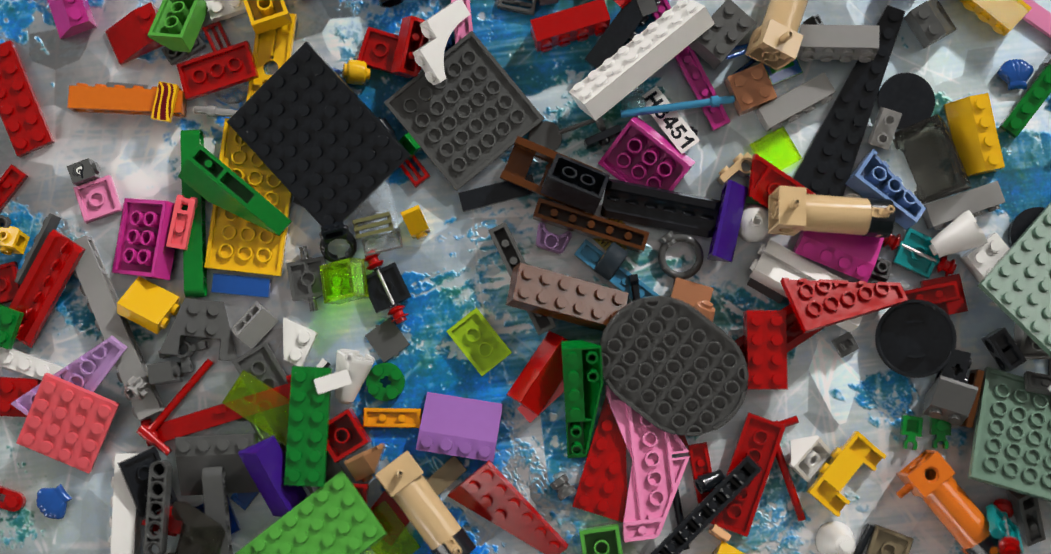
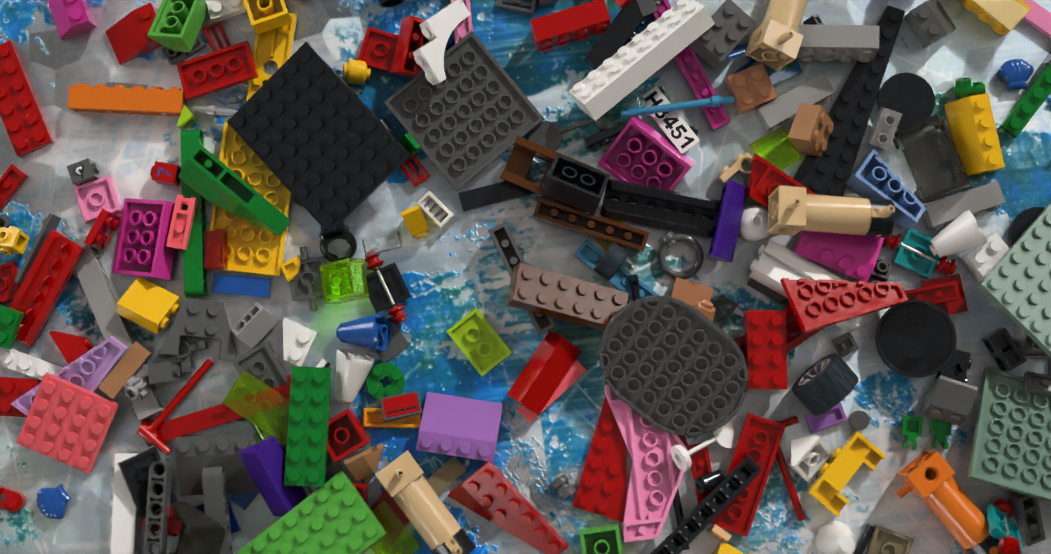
(71, 345): none -> red slope
(102, 230): none -> red plate
(124, 370): none -> medium nougat tile
(165, 102): tile -> none
(165, 173): none -> red brick
(186, 119): none -> lime slope
(216, 249): none -> clear red panel
(291, 268): none -> yellow tile
(332, 381): white sticker -> none
(367, 332): none -> blue cone
(371, 218): olive tile -> none
(401, 406): none -> red slope
(446, 219): none -> white slope
(550, 241): lavender piece -> none
(581, 393): green wedge -> none
(726, 436): none -> white piece
(727, 302): none -> clear smoke tile
(810, 129): none -> medium nougat brick
(825, 384): none -> black wheel
(828, 419): none -> medium lavender tile
(859, 420): none -> dark grey tile
(964, 87): none -> green plate
(975, 379): reddish brown tile -> none

